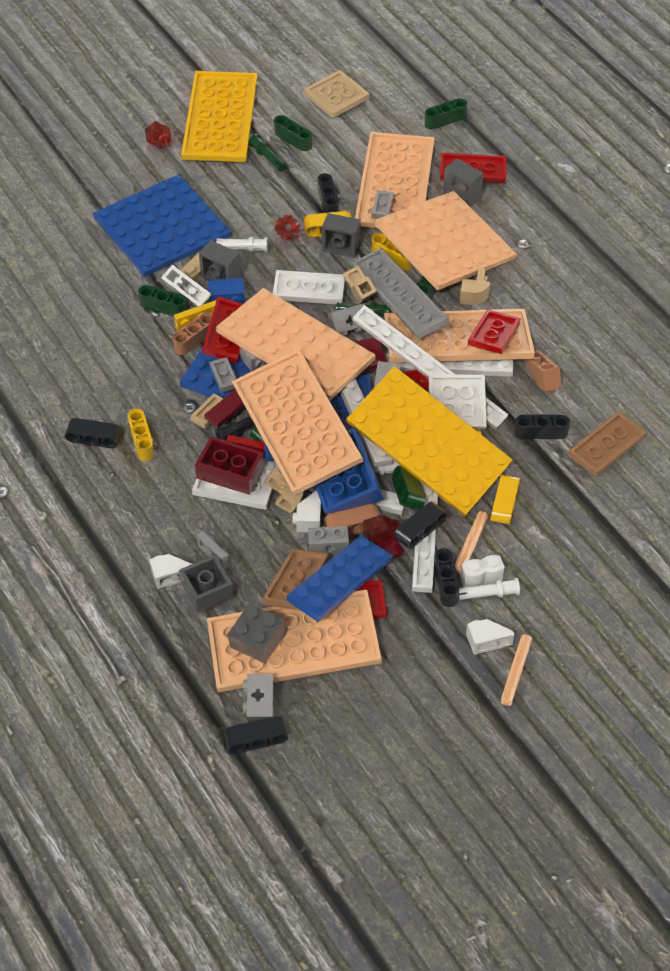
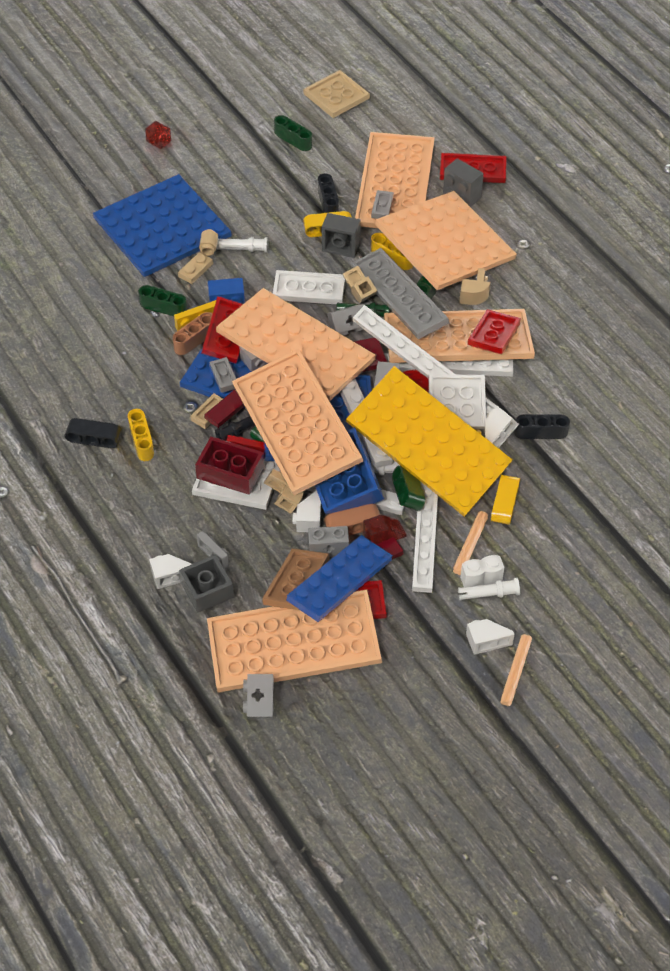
(186, 286): white slope -> none
(208, 242): none -> tan brick
(219, 116): yellow plate -> none
(219, 262): dark grey brick -> none
(255, 735): black beam -> none
(256, 633): dark grey brick -> none
(262, 148): dark green pin -> none
(280, 227): clear red brick -> none
(420, 525): black beam -> none
(445, 113): dark green beam -> none
(446, 585): black beam -> none
(499, 426): none -> white slope
(544, 372): nougat slope -> none
(607, 443): medium nougat plate -> none

